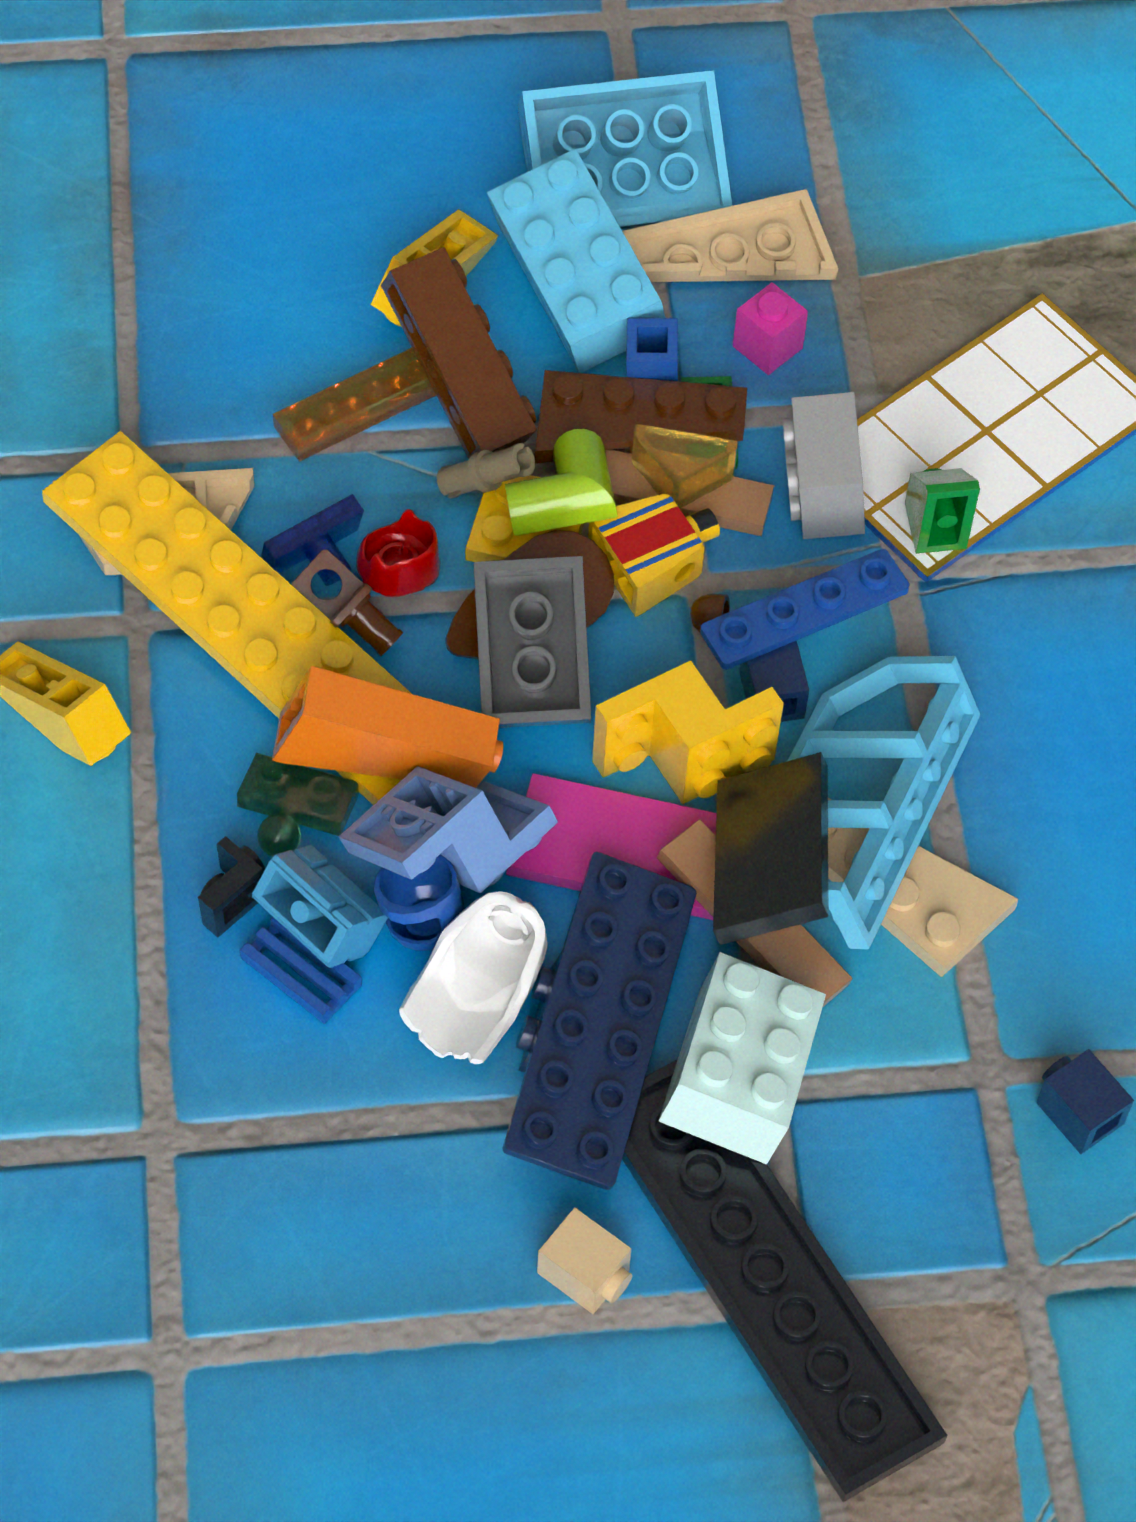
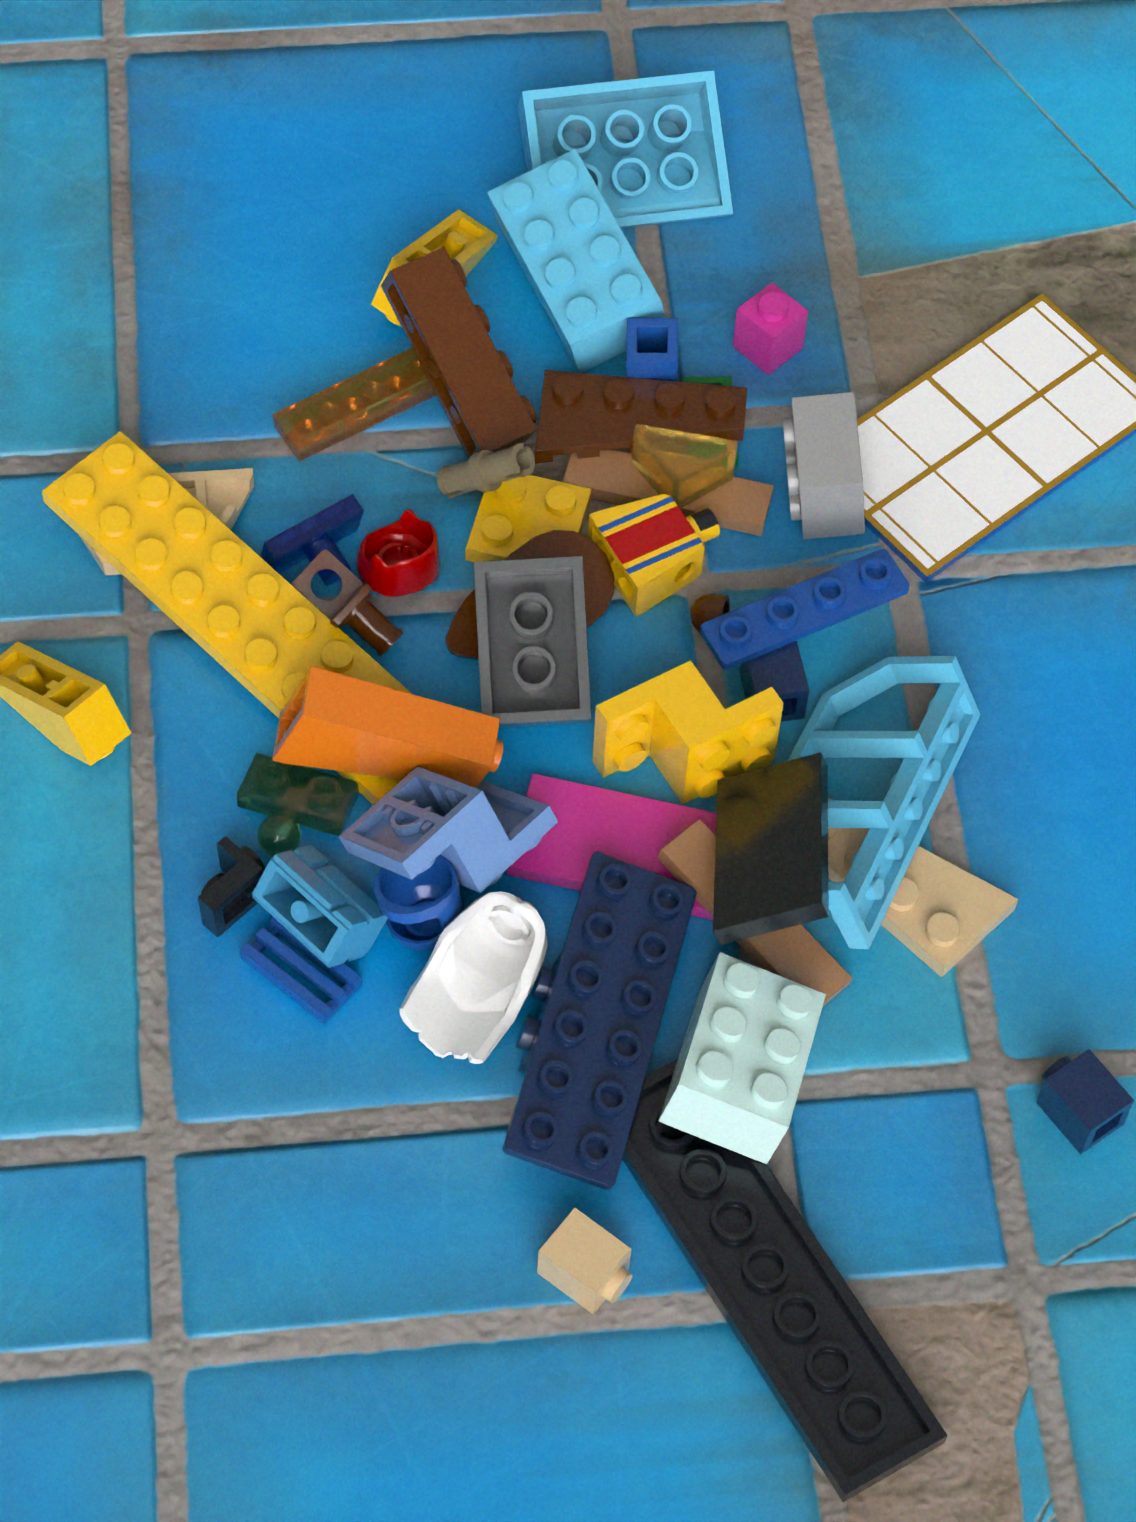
(573, 496): lime brick -> none
(738, 243): tan wing -> none
(941, 509): green slope -> none

